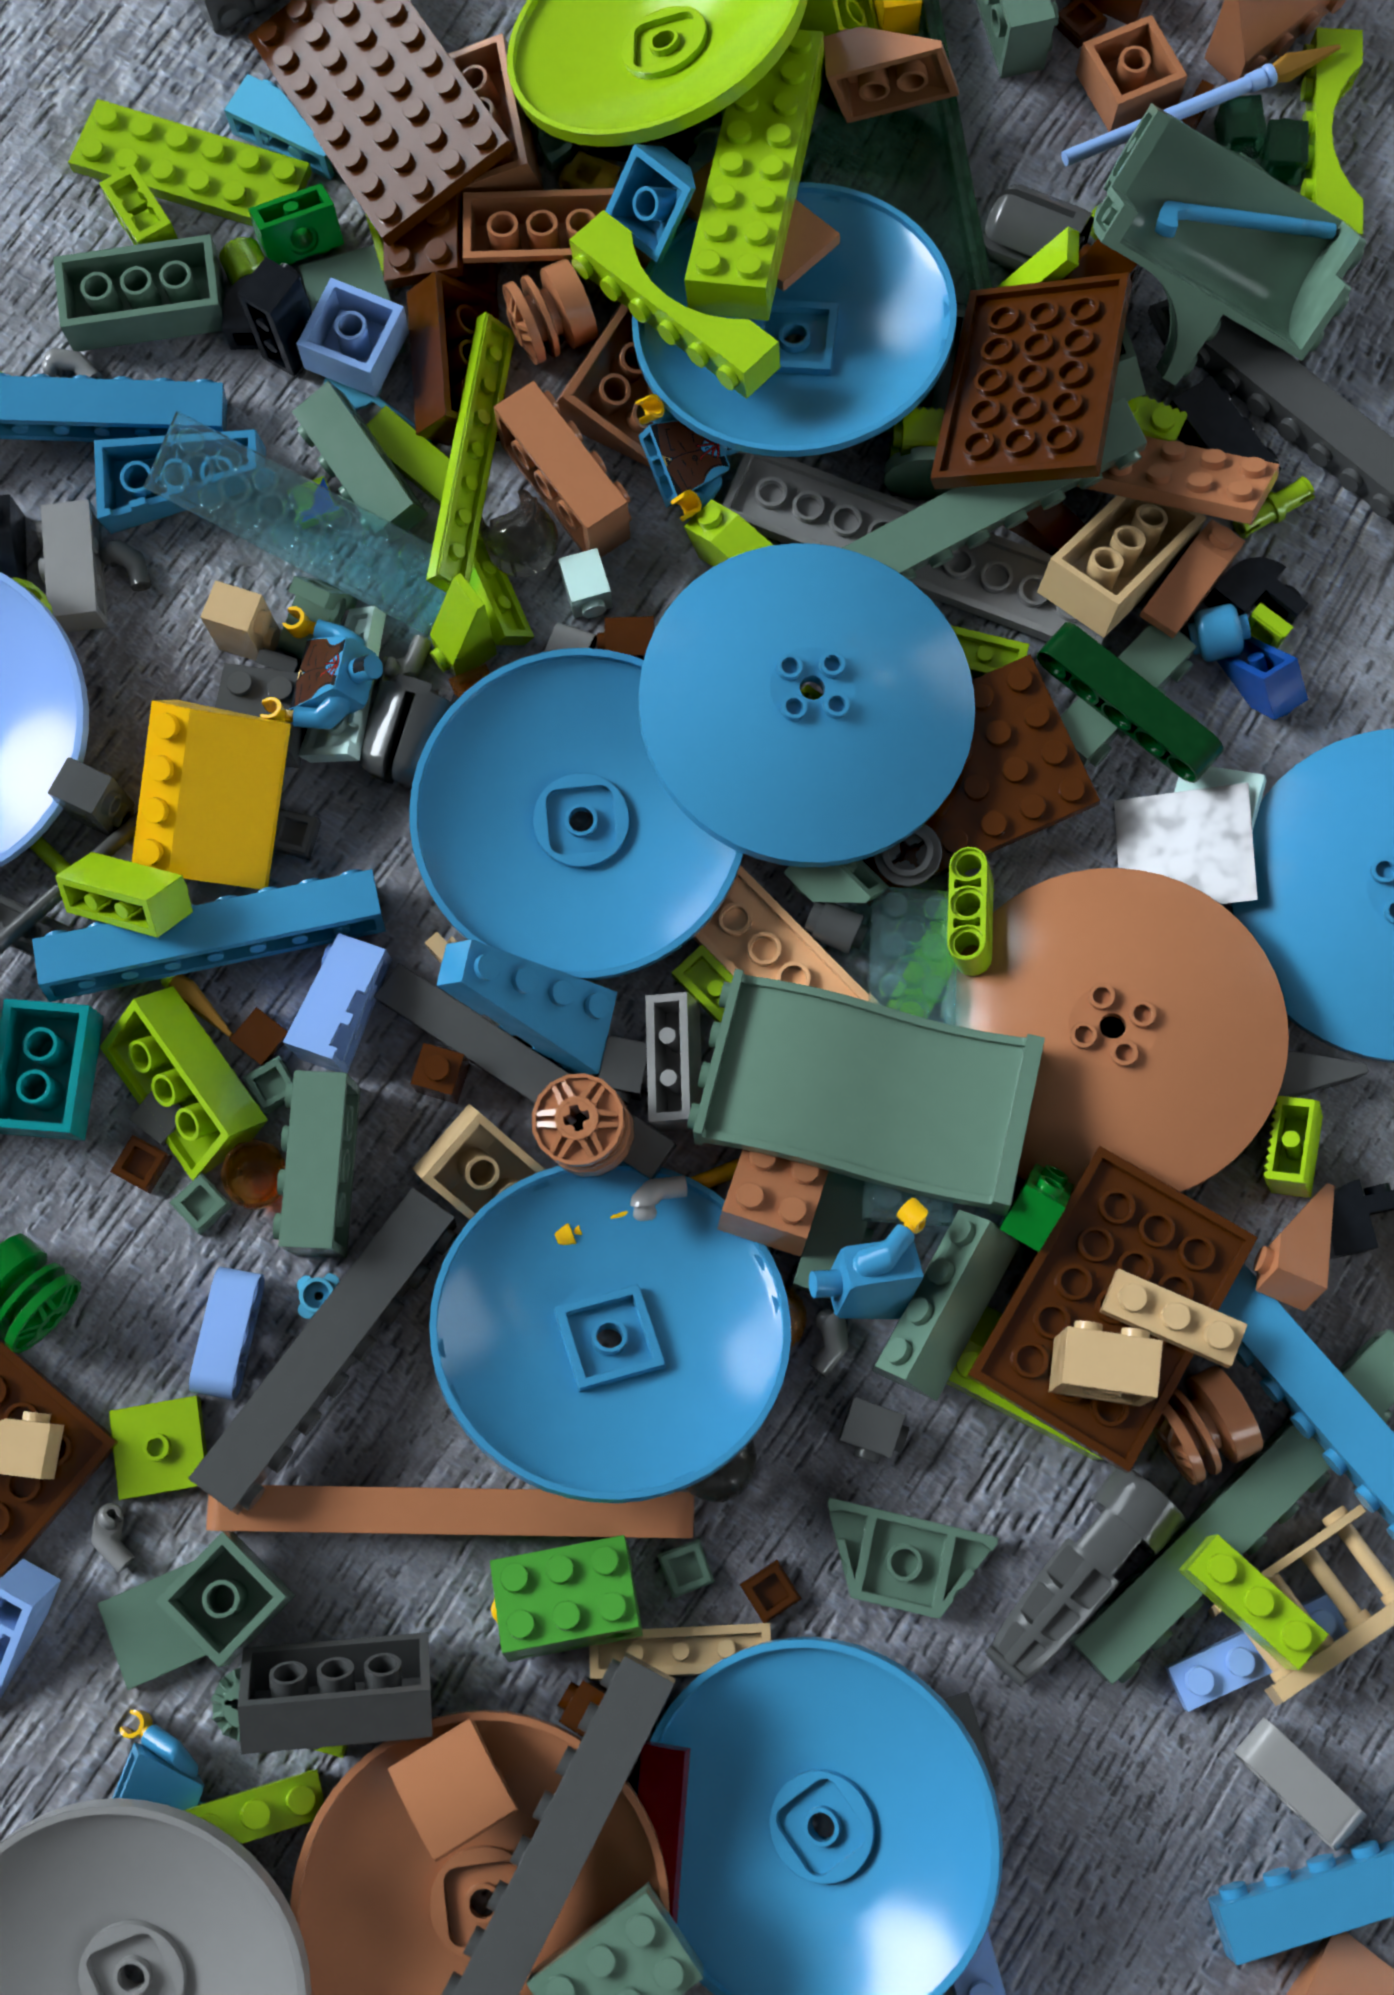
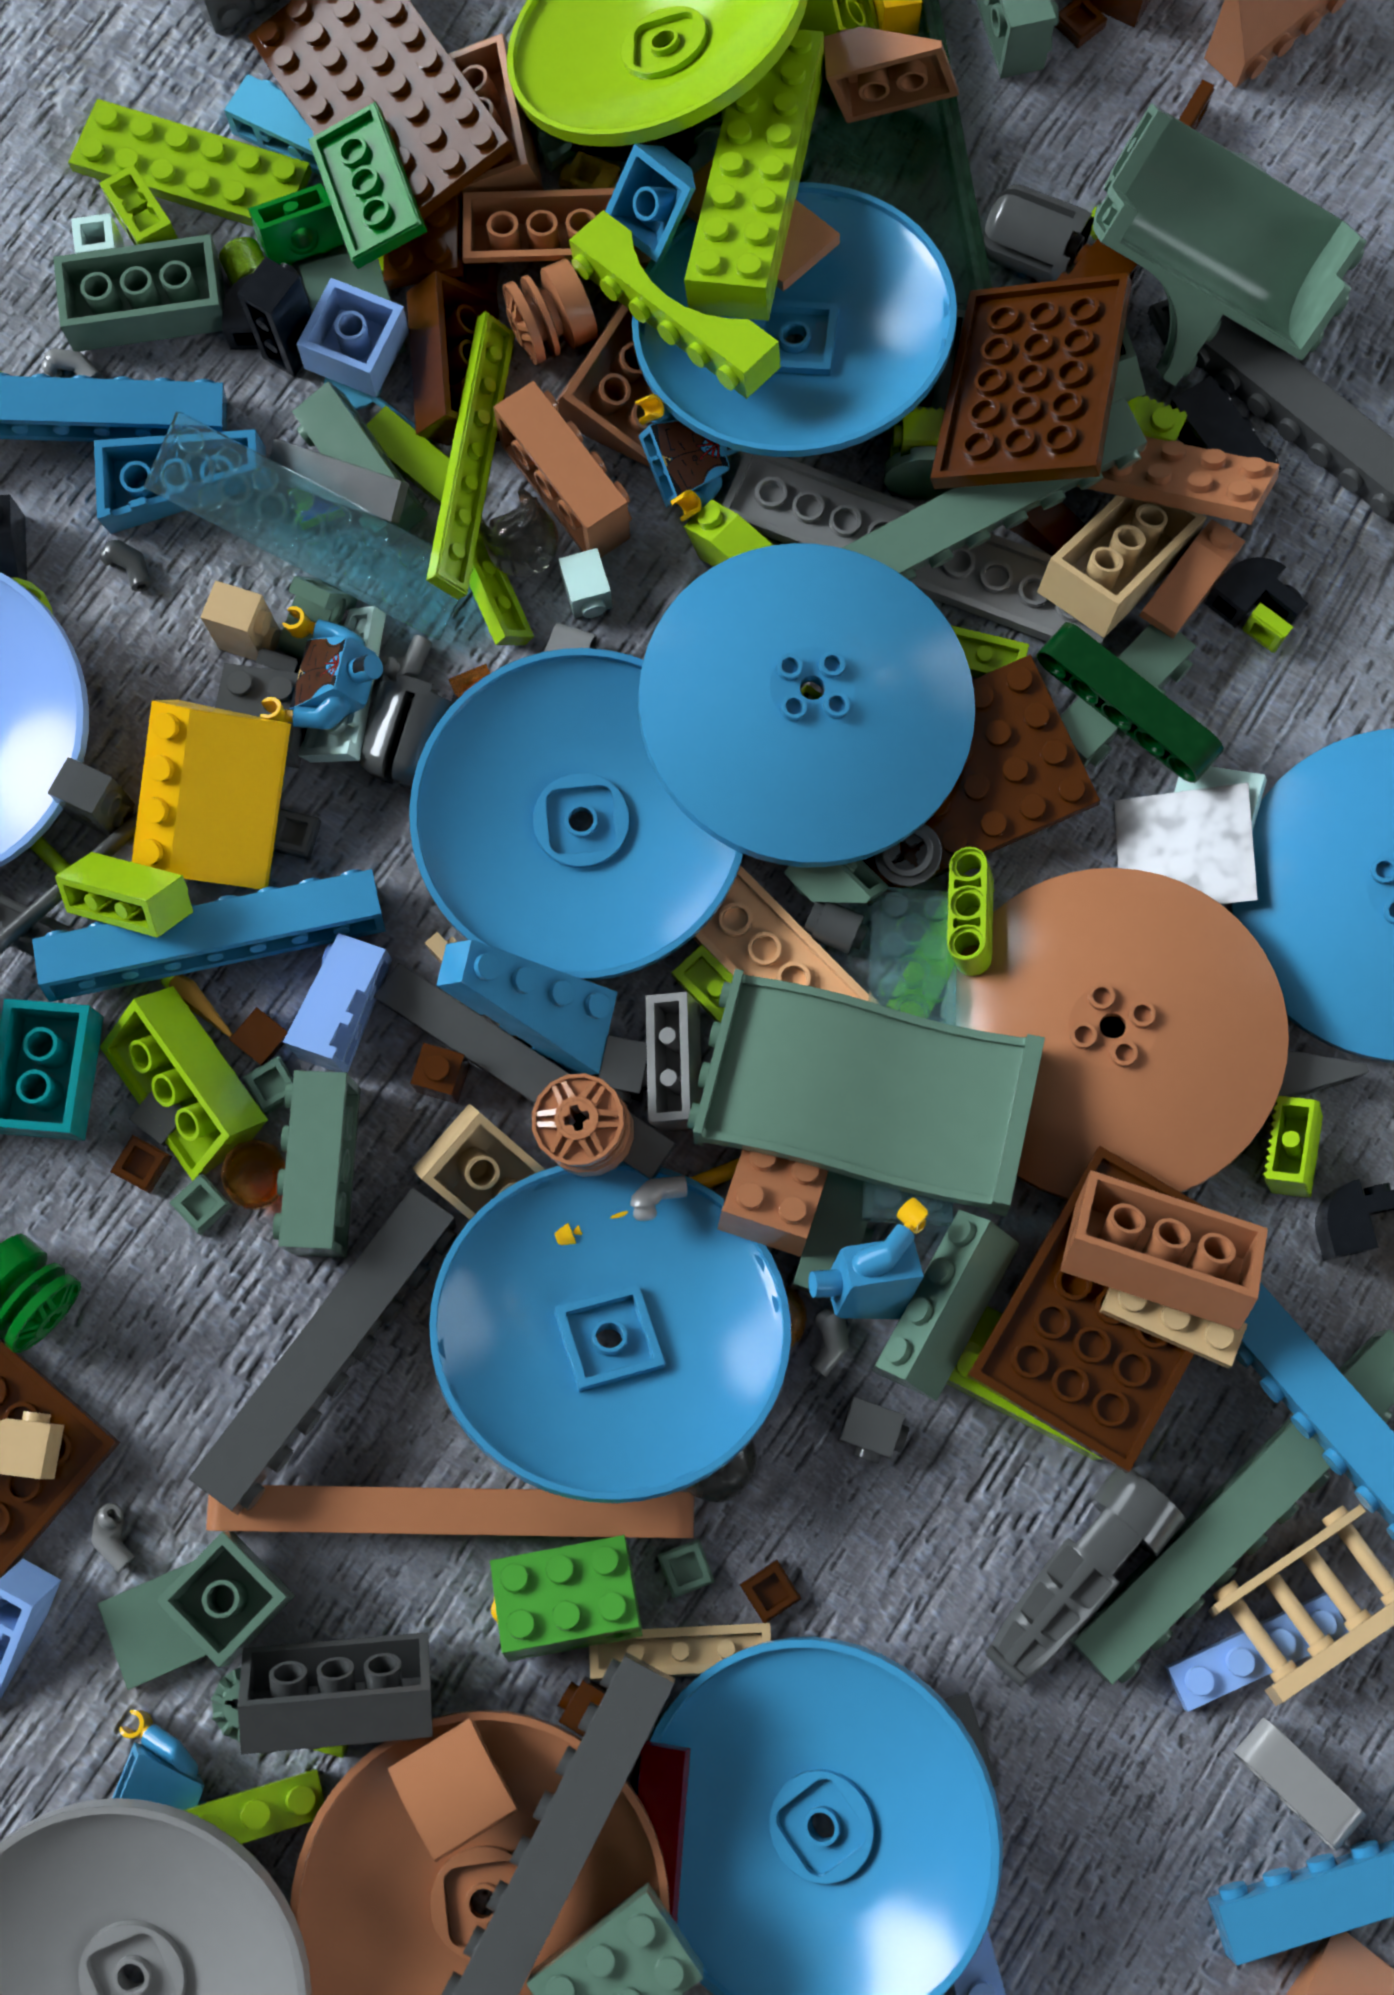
(73, 564): light grey brick -> none
(95, 233): none -> light aqua brick
(157, 1446): lime plate -> none
(226, 1333): light blue beam -> none
(307, 1290): medium azure plate -> none
(367, 185): none -> tile
(369, 489): none -> dark grey tile
(461, 630): lime slope -> none
(627, 635): reddish brown brick -> none
(904, 1558): sand green wing -> none
(1038, 1206): green brick -> none
(1049, 263): lime tile -> none
(1106, 1364): tan brick -> none
(1129, 72): nougat brick -> none
(1165, 1250): none -> nougat brick
(1173, 211): dark azure piece -> none
(1209, 1422): nougat wheel -> none
(1219, 632): dark azure head -> none
(1242, 125): clear green brick -> none
(1253, 1602): lime brick -> none
(1266, 678): blue slope -> none
(1278, 505): lime pin -> none
(1281, 71): light blue piece -> none
(1285, 150): clear green brick -> none
(1297, 1260): nougat slope -> none
(1322, 91): lime arch -> none

